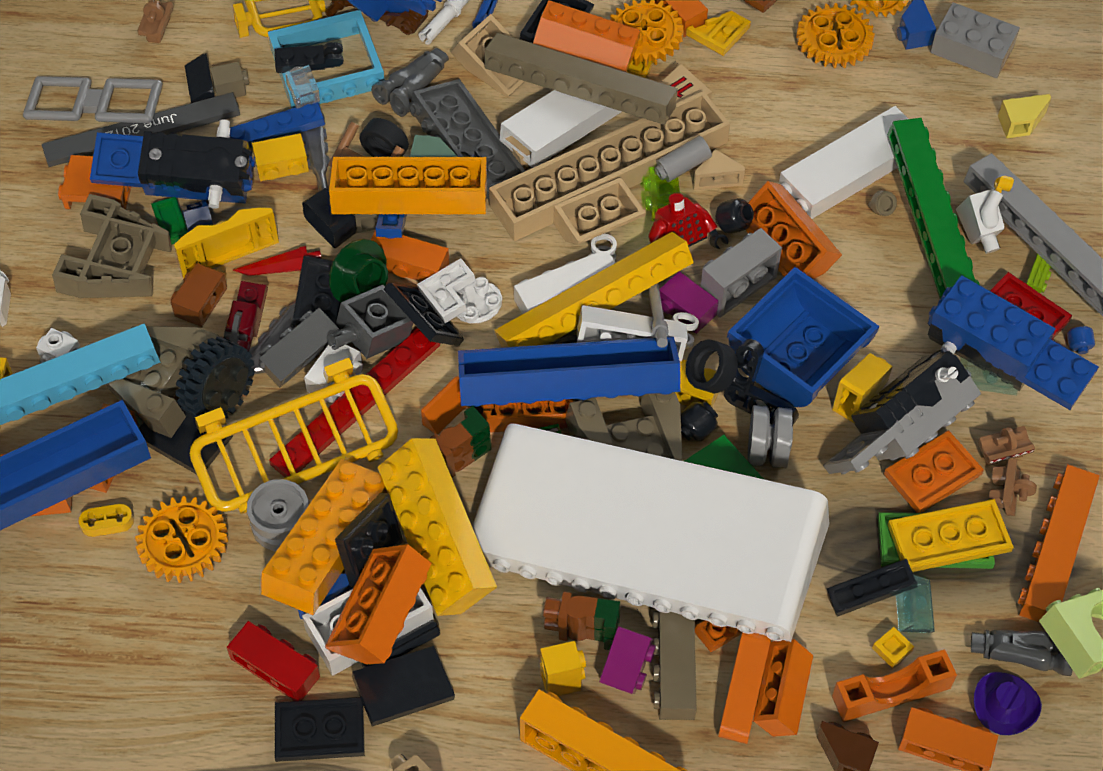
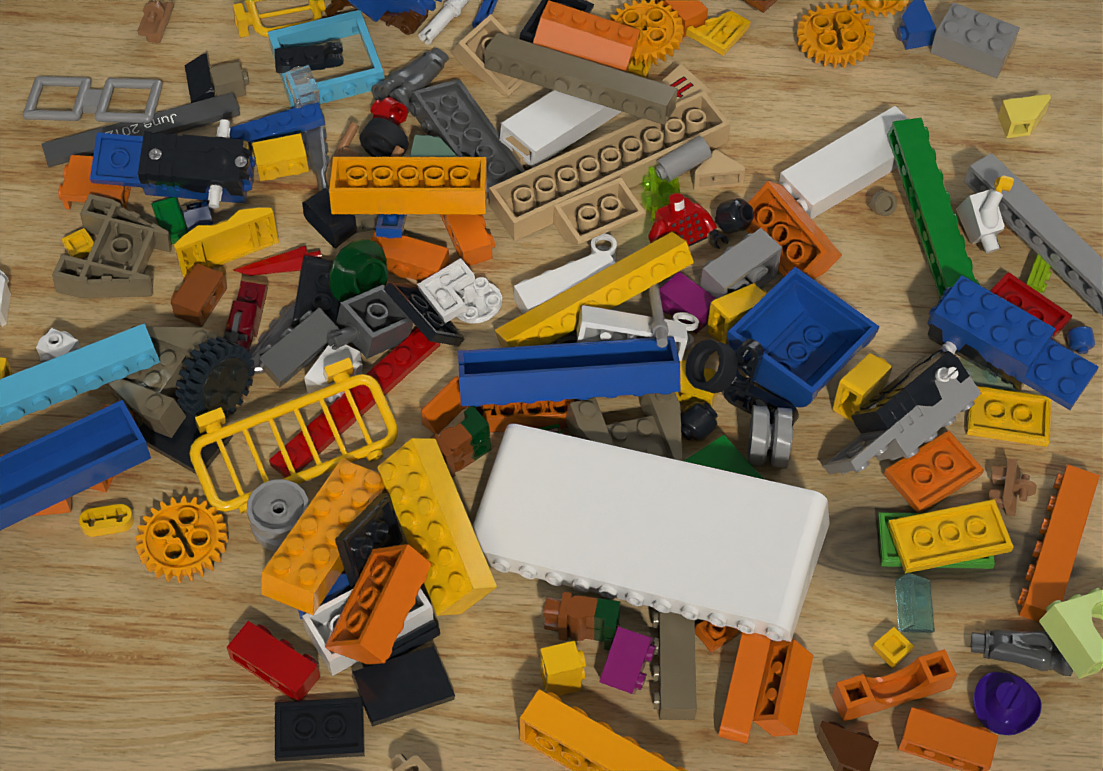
(78, 243): none -> yellow plate
(390, 110): none -> red piece
(469, 237): none -> orange brick
(730, 309): none -> yellow slope
(872, 587): black tile -> none
(1005, 445): medium nougat hips -> none
(1010, 416): none -> yellow tile

